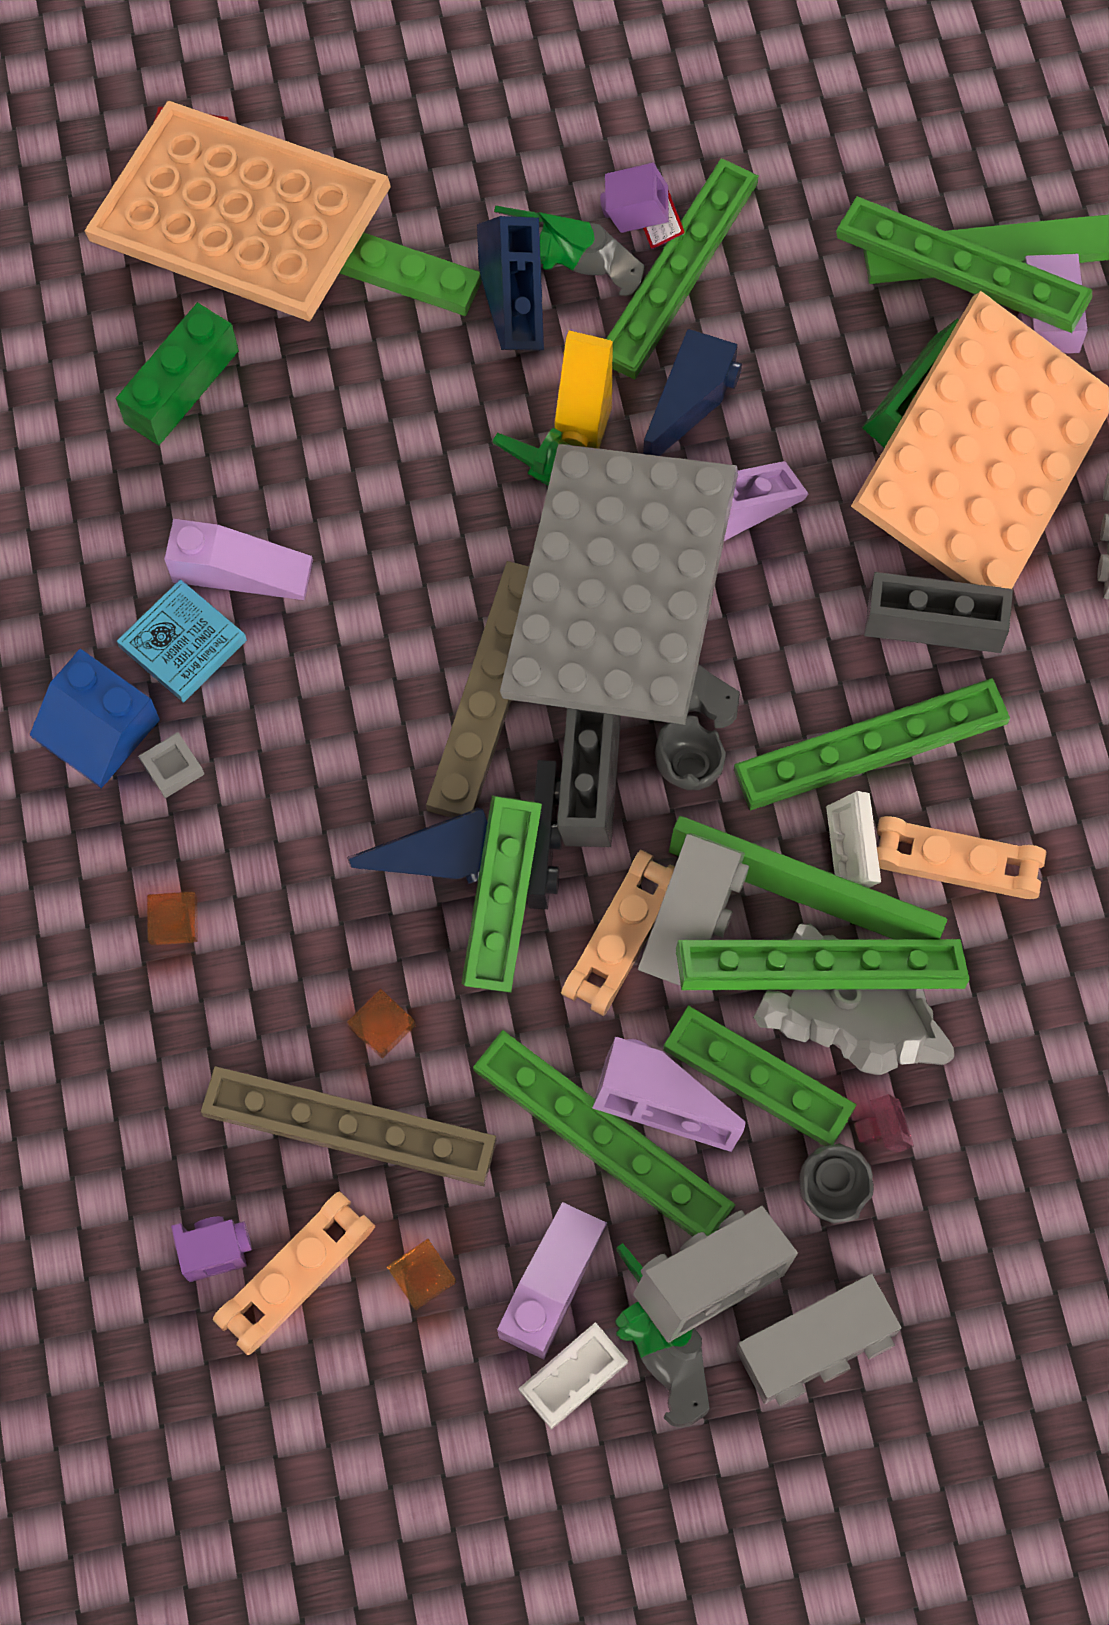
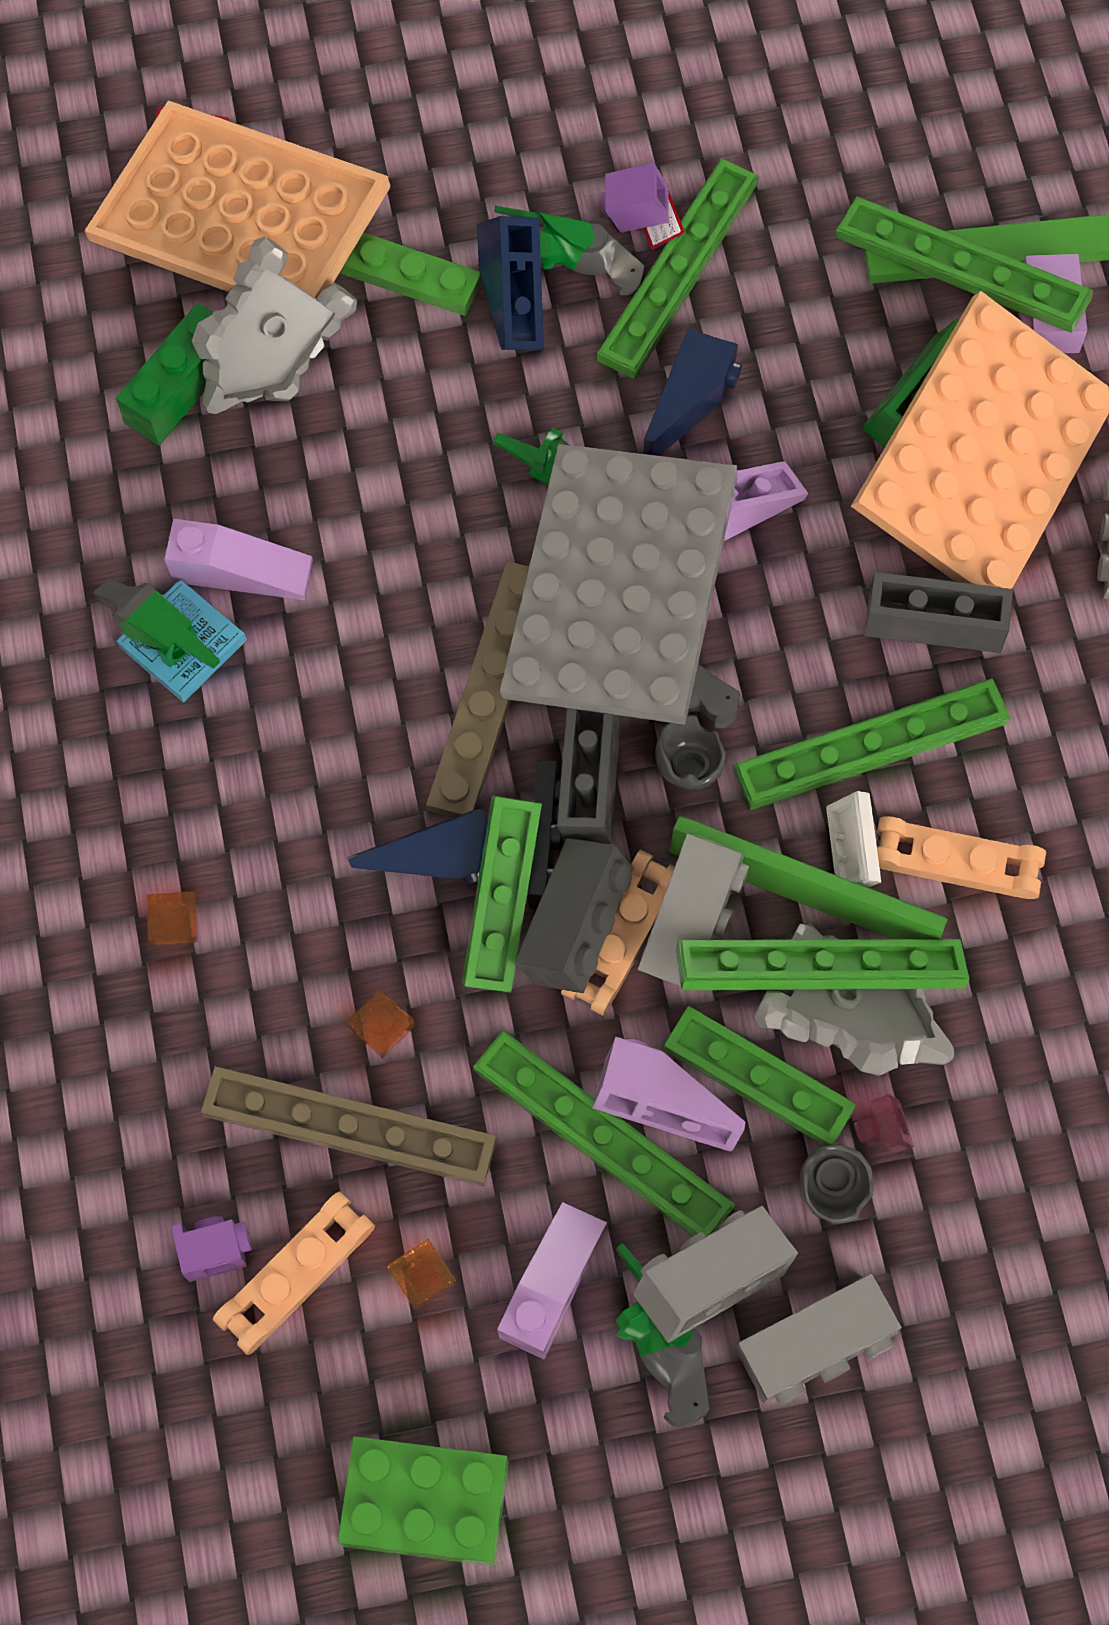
(93, 718): blue slope -> none
(153, 621): none -> green animal
(171, 765): light grey plate -> none
(265, 332): none -> light grey shield
(423, 1501): none -> bright green brick
(573, 1375): white plate -> none
(575, 915): none -> dark grey brick
(585, 390): yellow slope -> none

